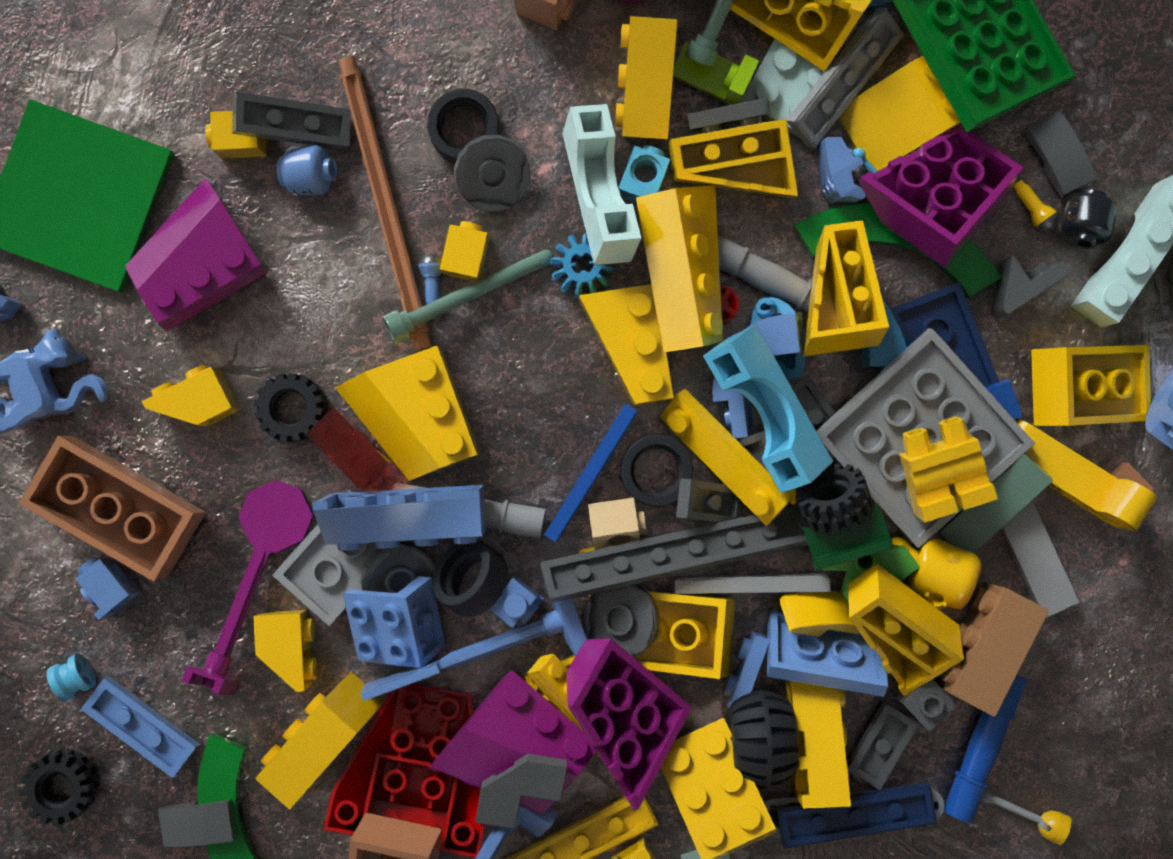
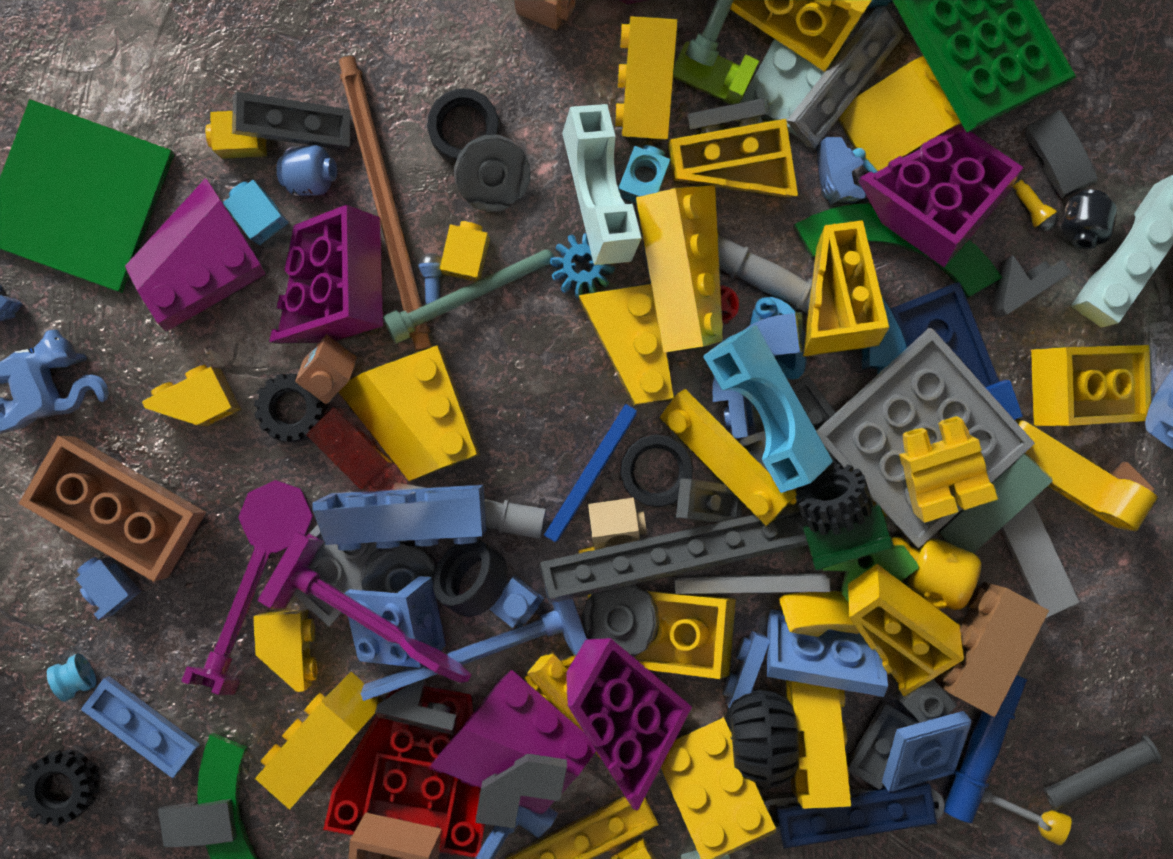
(255, 211): none -> medium azure brick
(295, 574): none -> magenta piece
(326, 369): none -> nougat brick
(332, 278): none -> magenta wedge
(406, 709): none -> dark grey slope
(926, 751): none -> medium blue tile
(1102, 773): none -> dark grey pin

